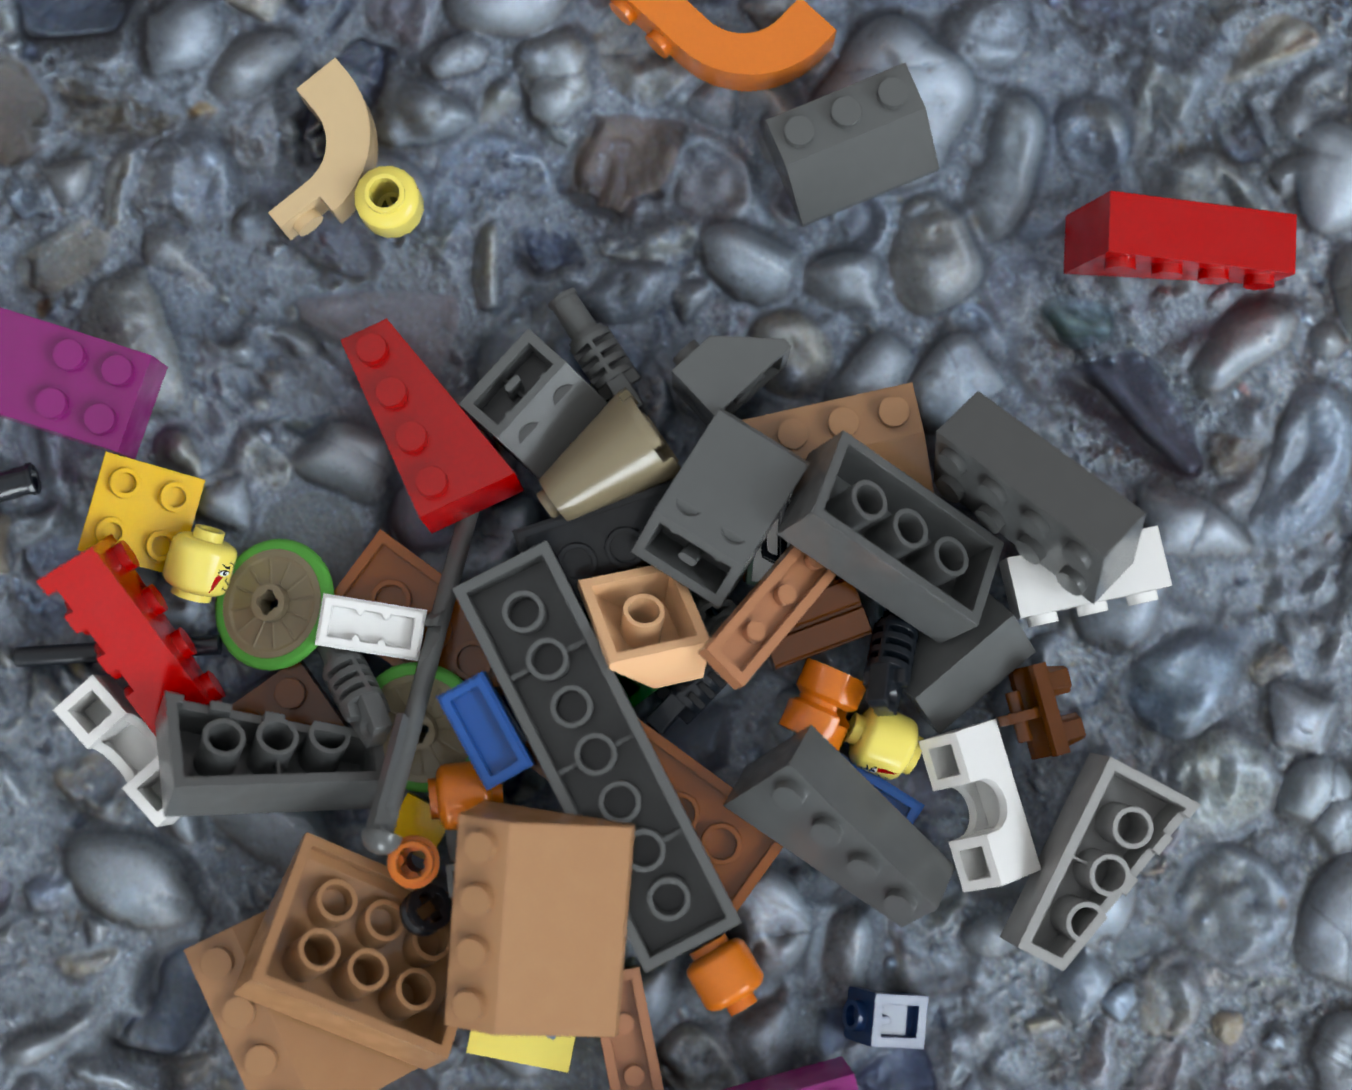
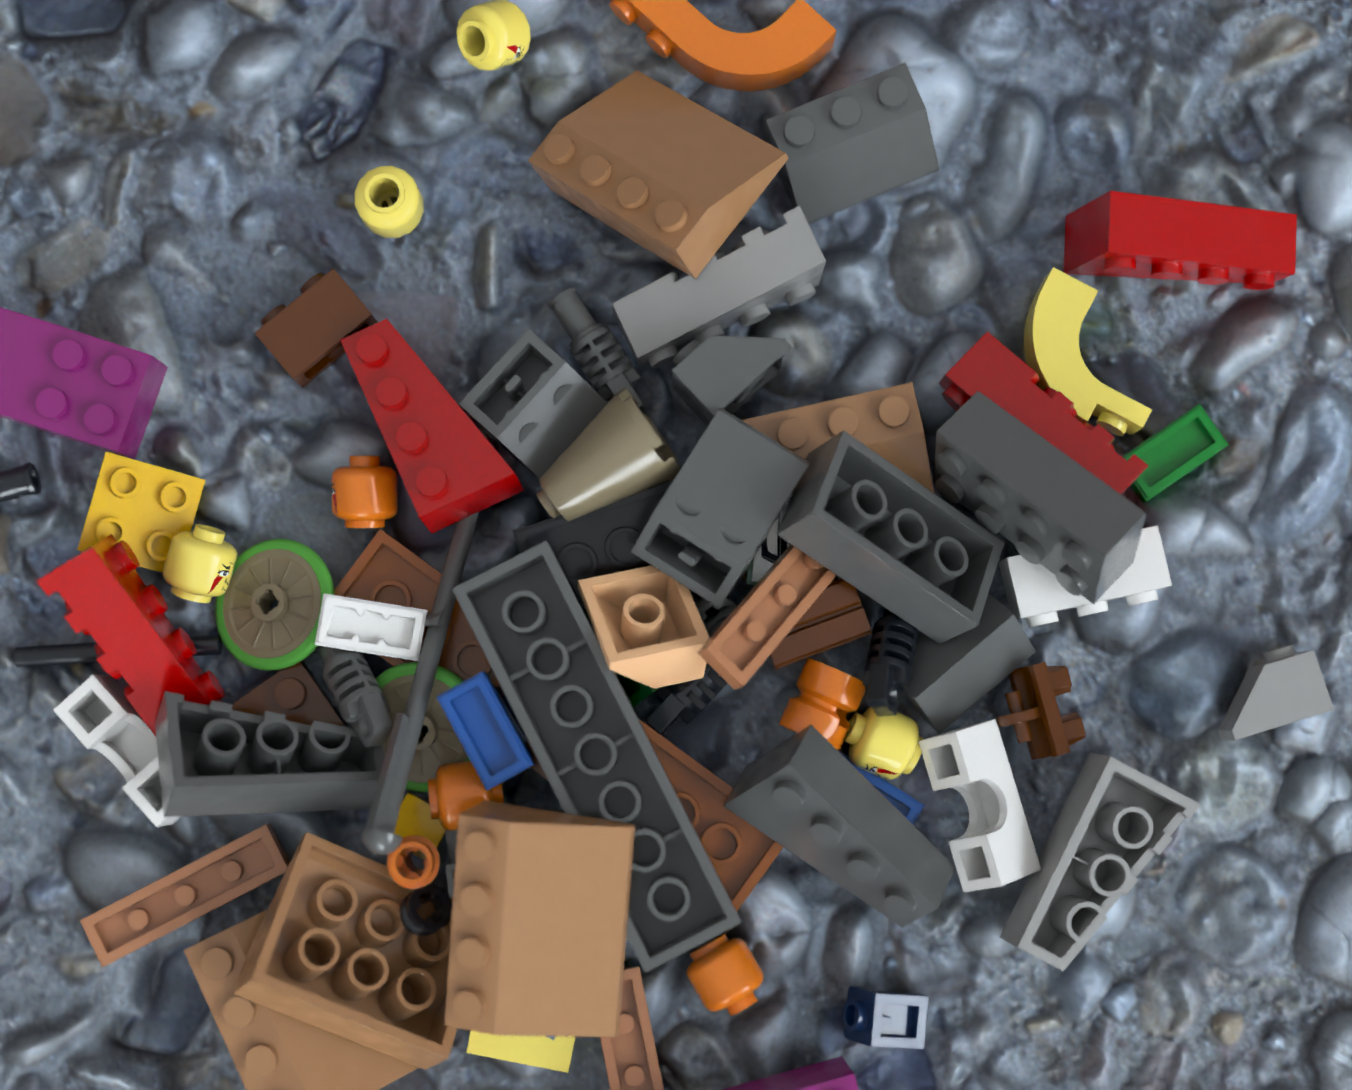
(185, 895): none -> nougat plate
(310, 328): none -> reddish brown brick
(347, 157): tan arch -> none
(364, 492): none -> orange head
(493, 34): none -> light yellow head
(658, 169): none -> medium nougat slope
(728, 290): none -> light grey wedge
(1011, 385): none -> red wedge
(1055, 355): none -> light yellow arch
(1175, 451): none -> green tile
(1277, 694): none -> light grey slope

